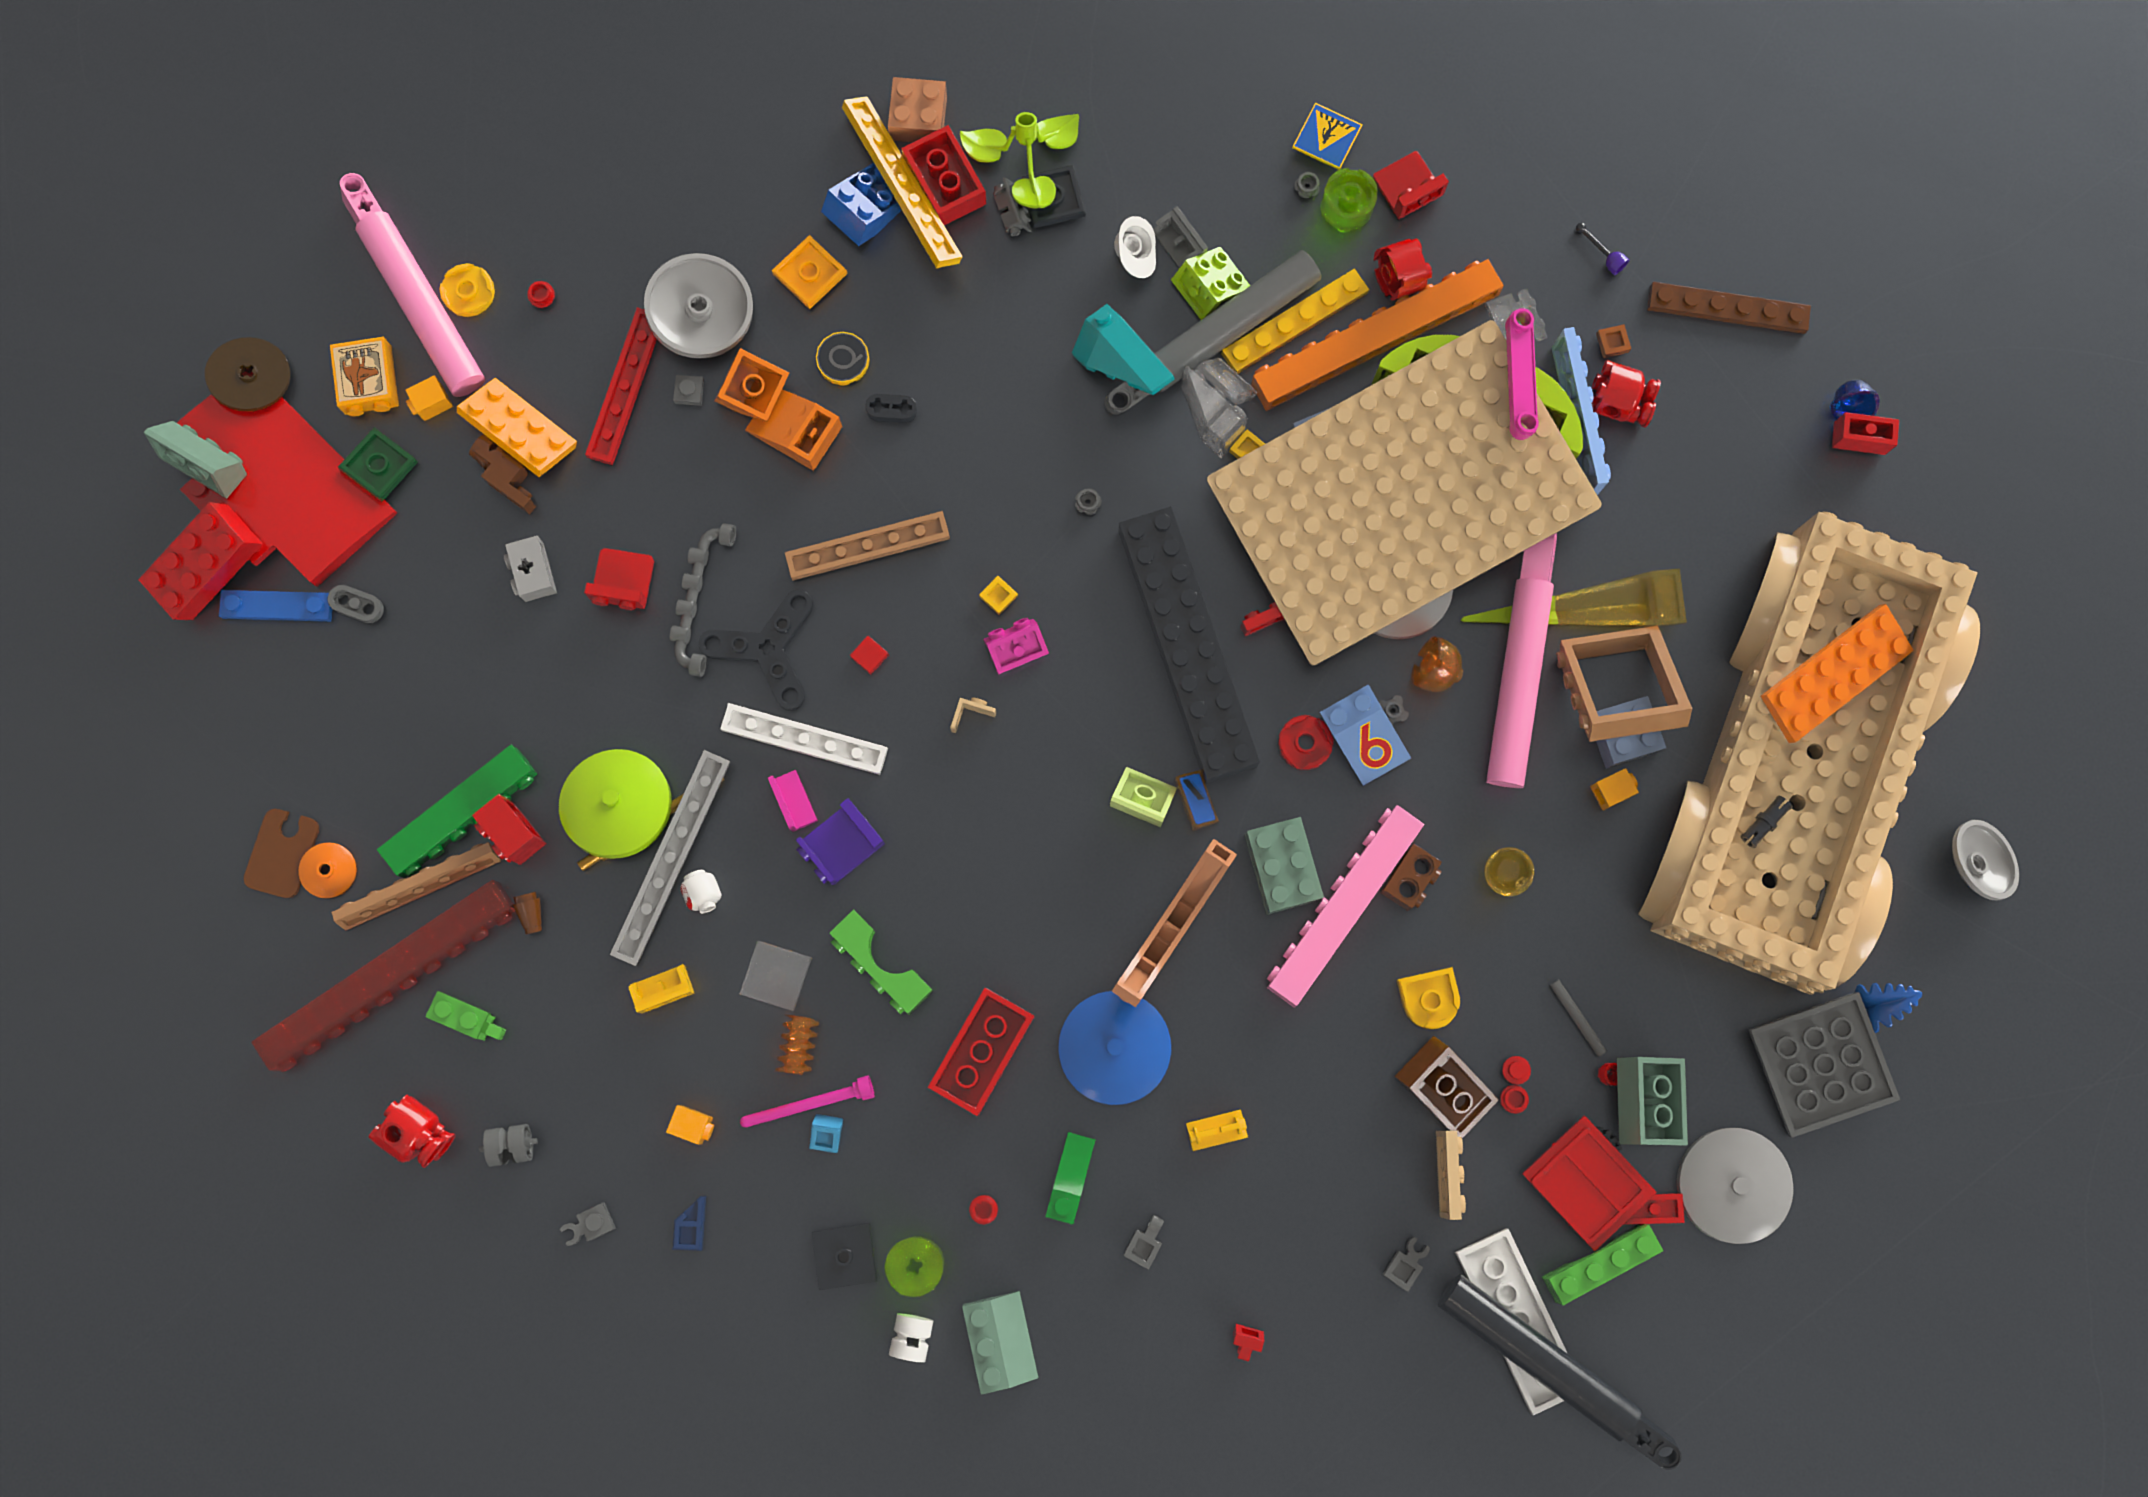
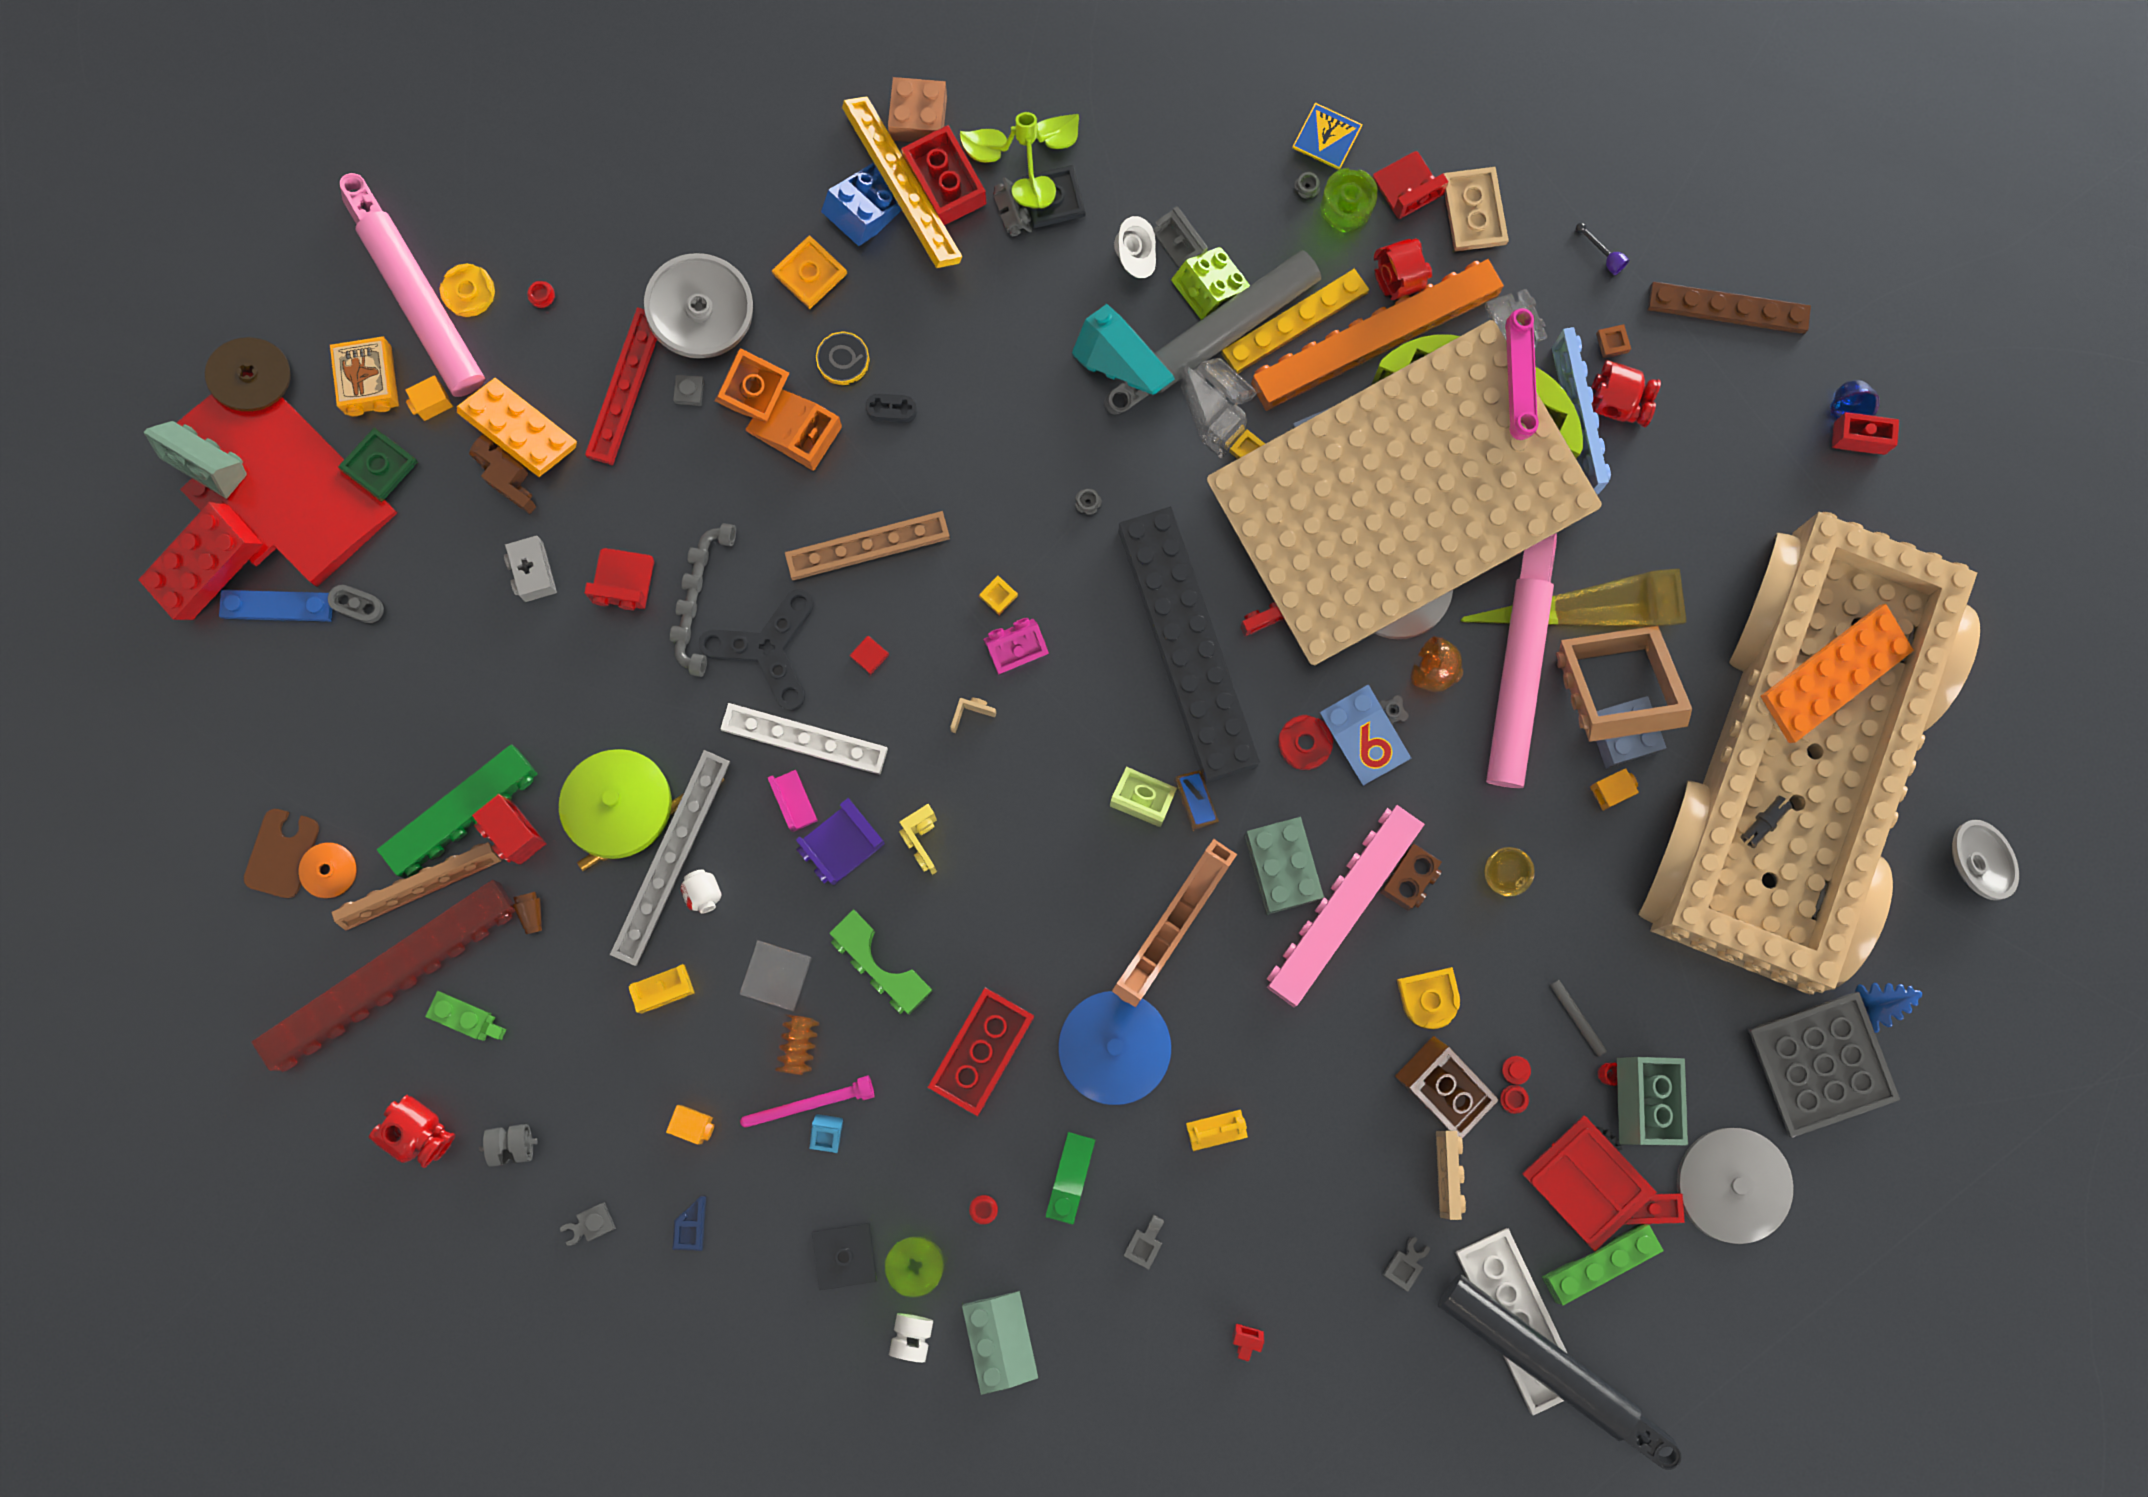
(921, 822): none -> light yellow bracket
(1475, 209): none -> tan plate

